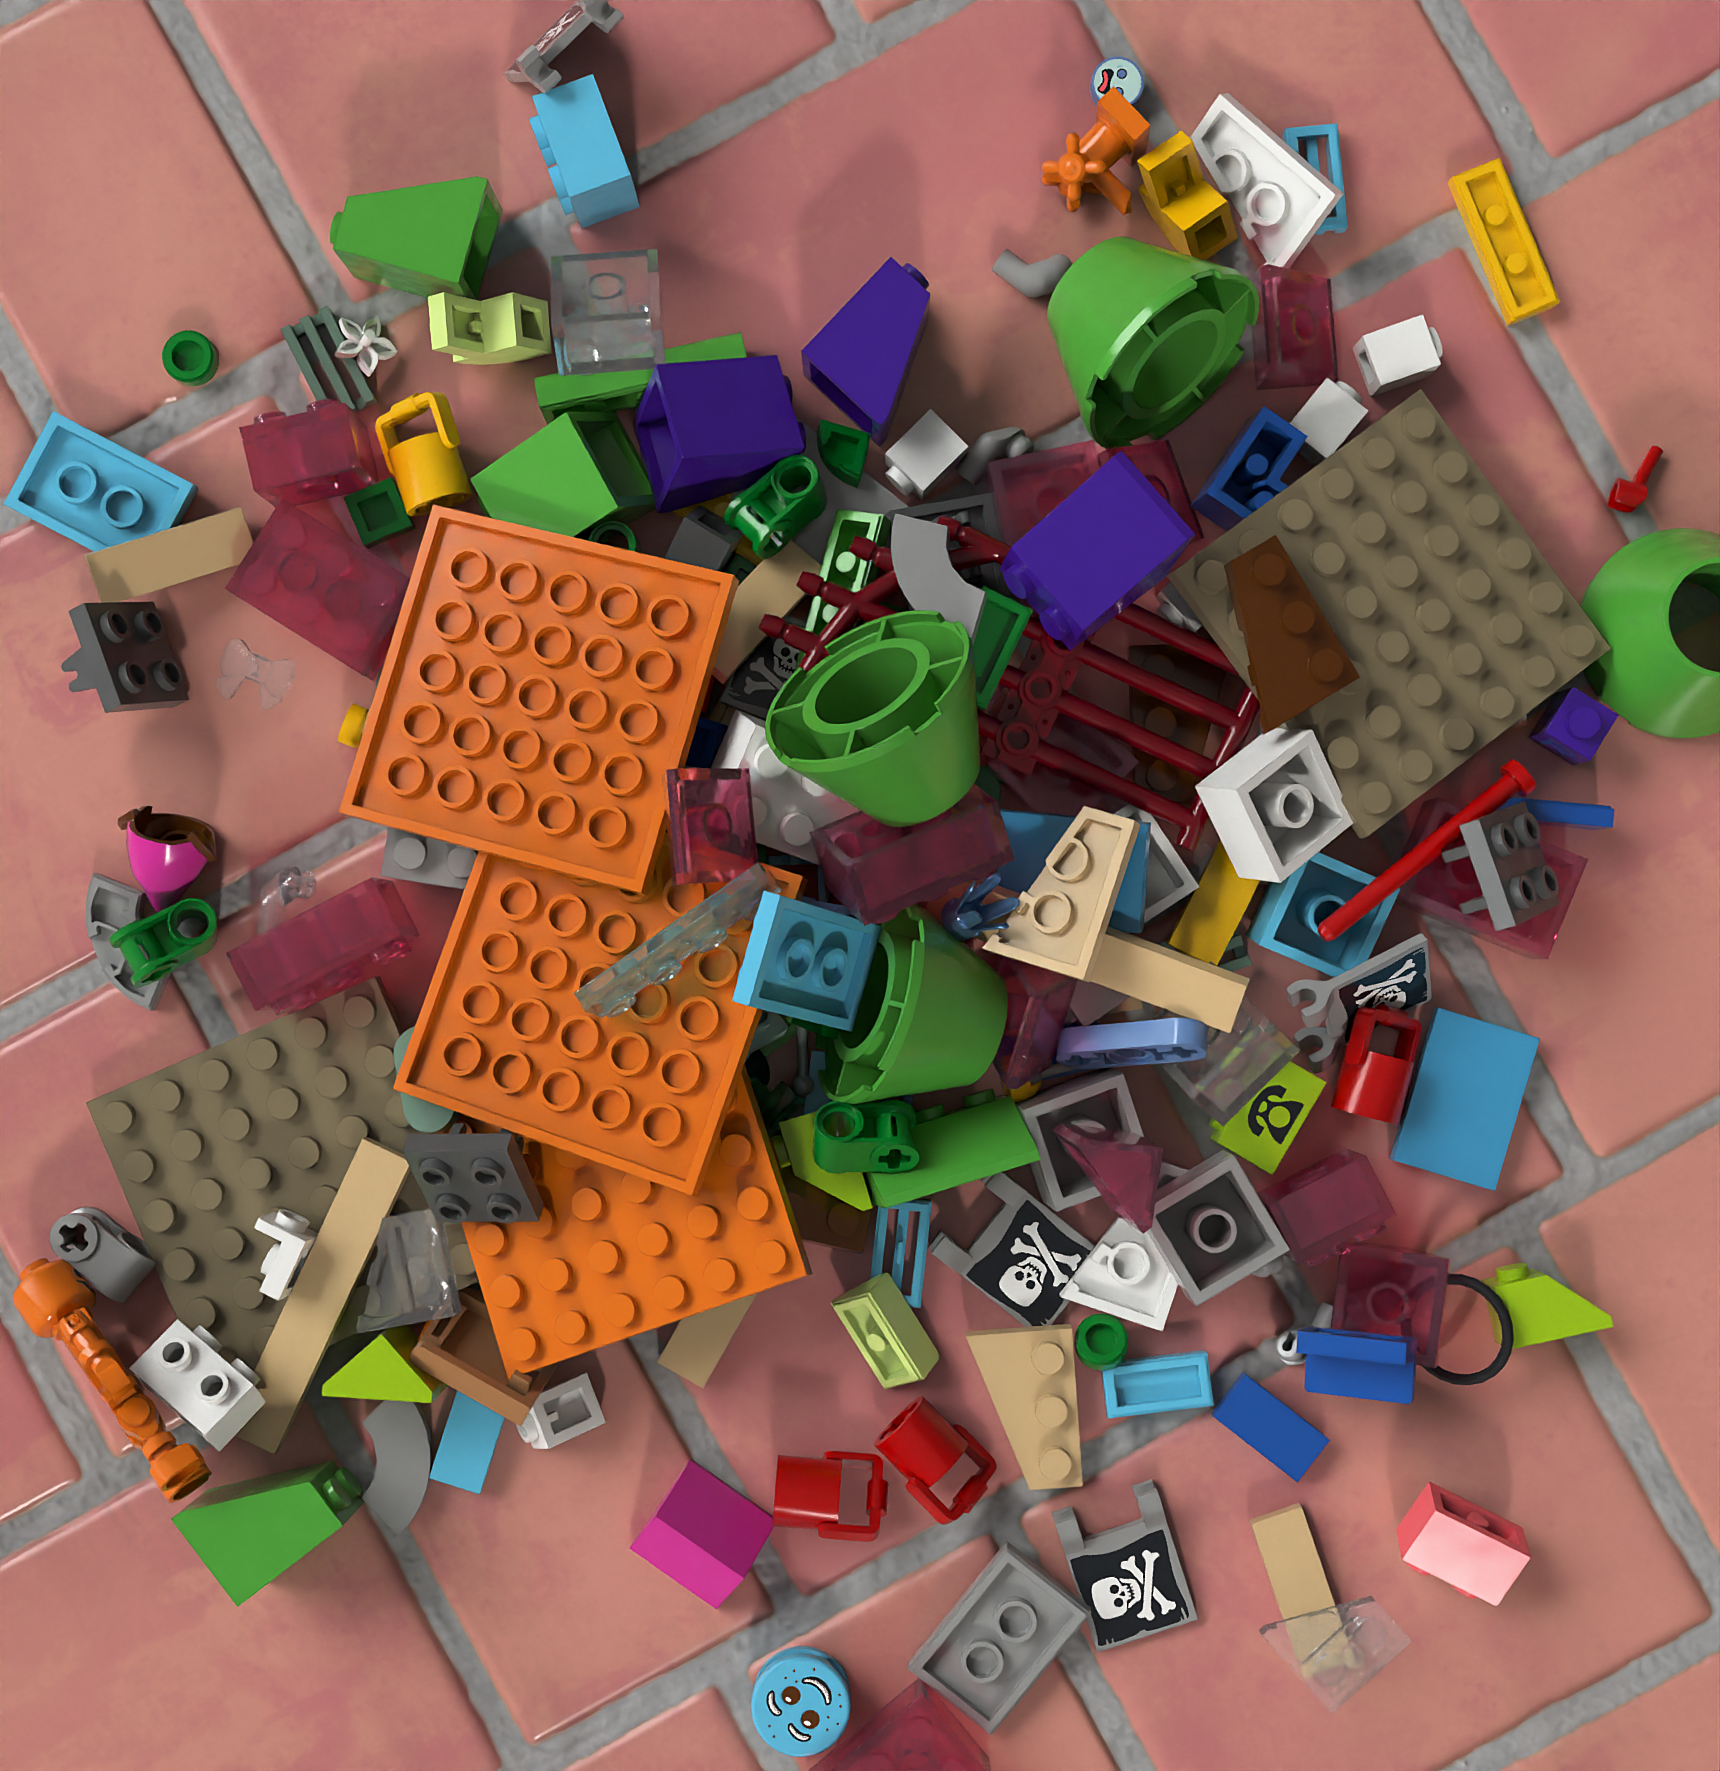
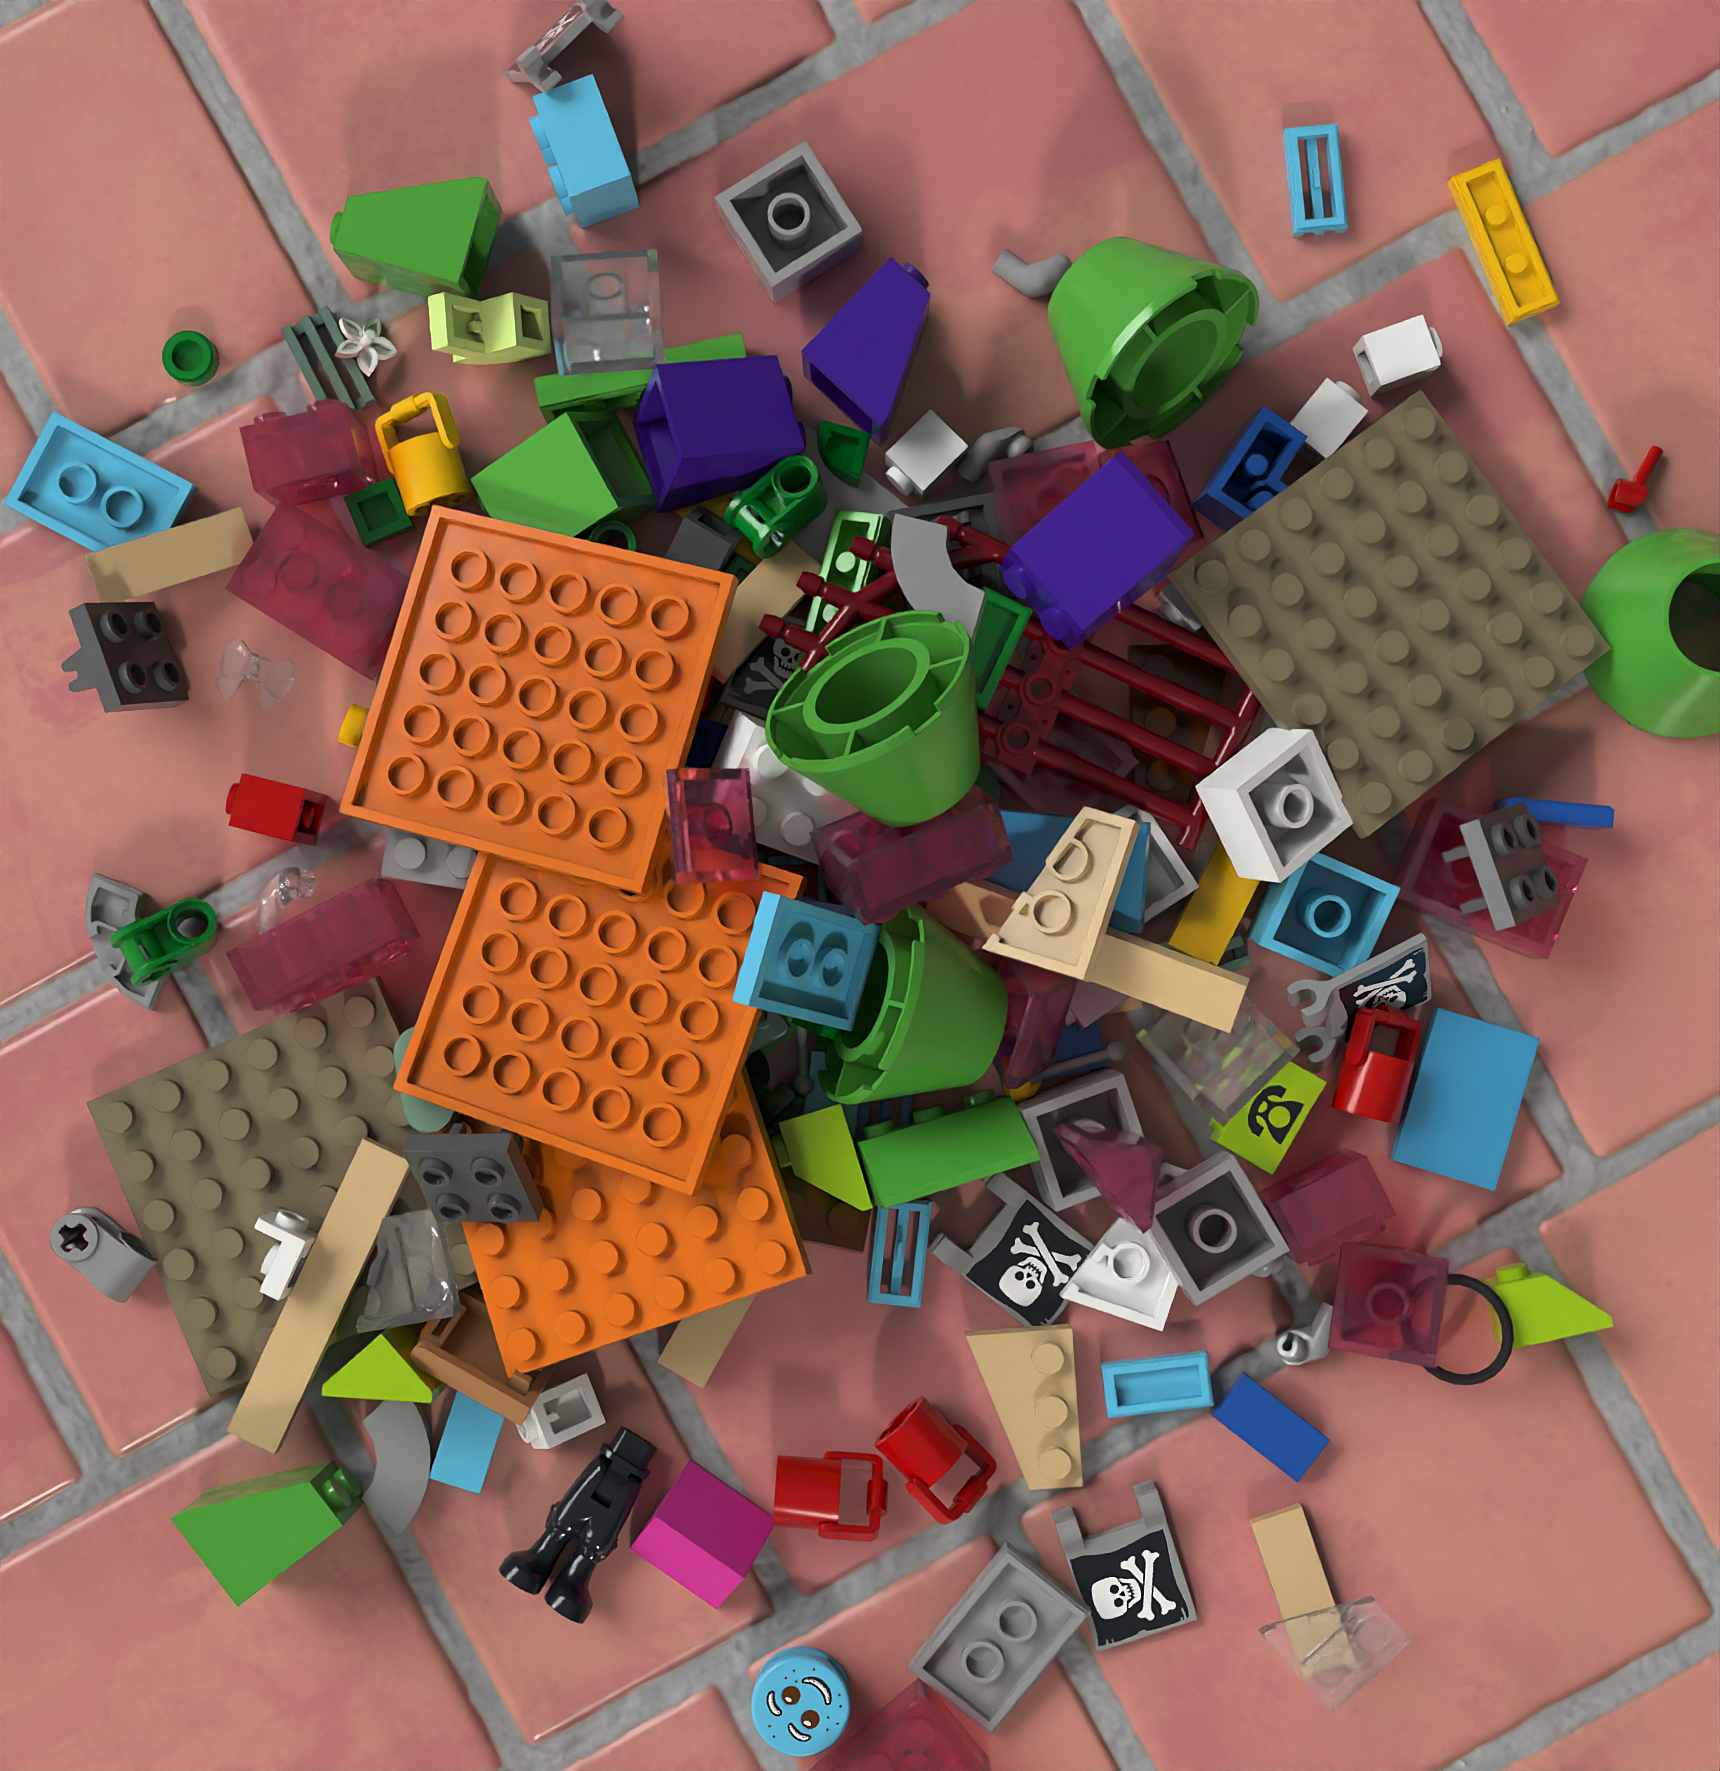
(59, 1305): orange piece -> none
(166, 852): hat -> none
(199, 1383): white brick -> none
(276, 809): none -> red brick
(592, 1513): none -> black piece
(661, 955): clear light blue plate -> none
(789, 222): none -> light grey brick
(862, 1135): green piece -> none
(886, 1331): yellowish green slope -> none
(969, 917): flat silver piece -> none
(1085, 167): orange piece -> none
(1101, 1342): green tile -> none
(1121, 74): tile -> none
(1132, 1043): medium blue beam -> none
(1182, 202): yellow brick -> none
(1266, 180): white wing -> none
(1286, 635): reddish brown wing -> none
(1293, 330): clear pink slope -> none
(1358, 1364): blue panel -> none
(1462, 1544): brick -> none
(1514, 781): red bar -> none
(1573, 726): dark purple brick -> none

